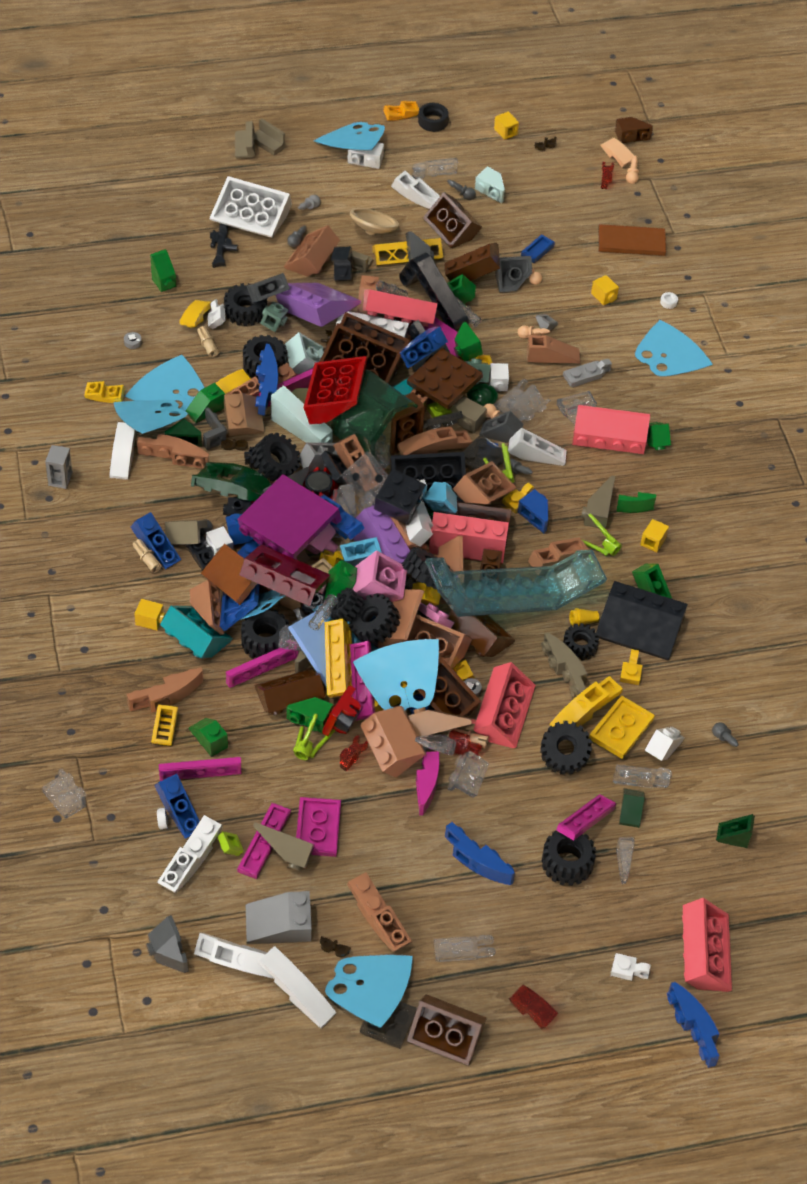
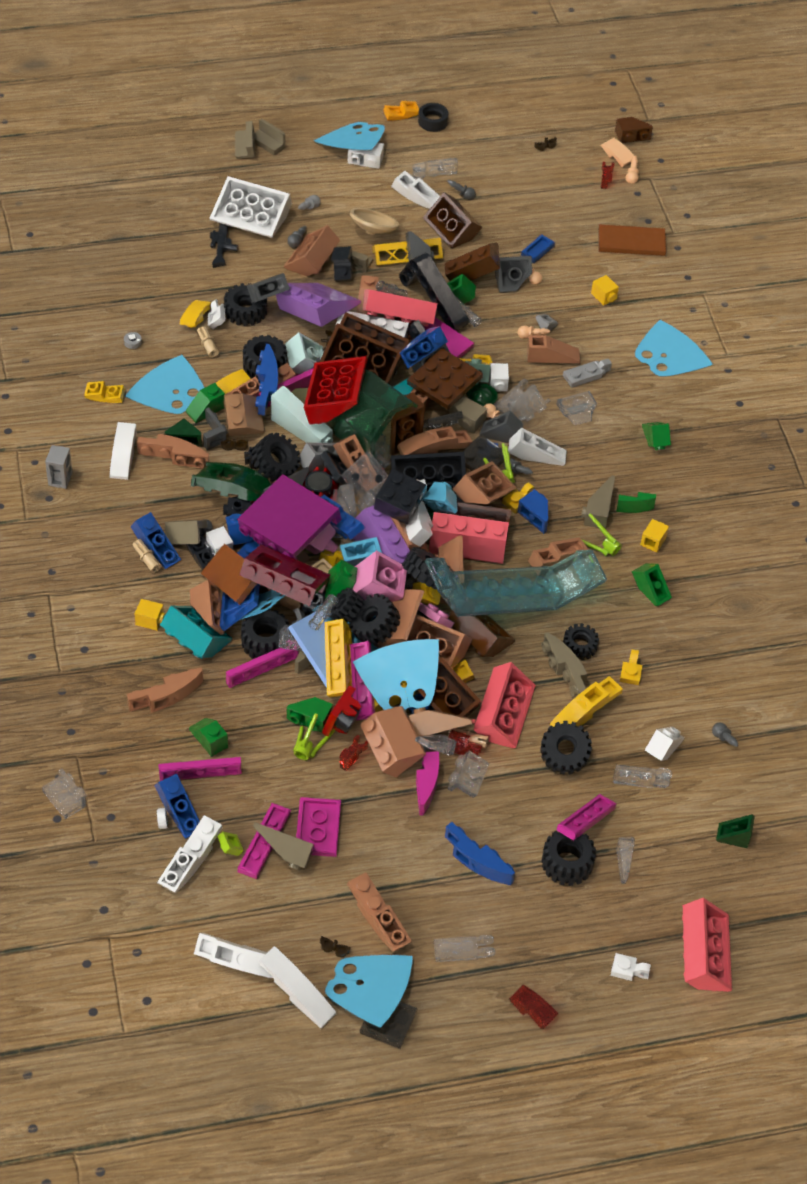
(142, 415): medium azure piece -> none
(162, 270): green slope -> none
(165, 710): yellow slope -> none
(167, 946): dark grey slope -> none
(274, 316): sand green brick -> none
(279, 919): light grey slope -> none
(286, 690): reddish brown slope -> none
(437, 410): lime plate -> none
(446, 1029): reddish brown slope -> none
(467, 343): green slope -> none
(474, 685): light grey tile -> none
(491, 184): light aqua slope -> none
(491, 559): reddish brown slope -> none
(506, 125): yellow brick -> none
(583, 616): yellow cone -> none
(611, 429): coral slope -> none
(621, 727): yellow plate -> none
(631, 807): dark green slope -> none
(641, 620): black slope -> none
(669, 300): white tile -> none
(693, 1016): blue slope -> none

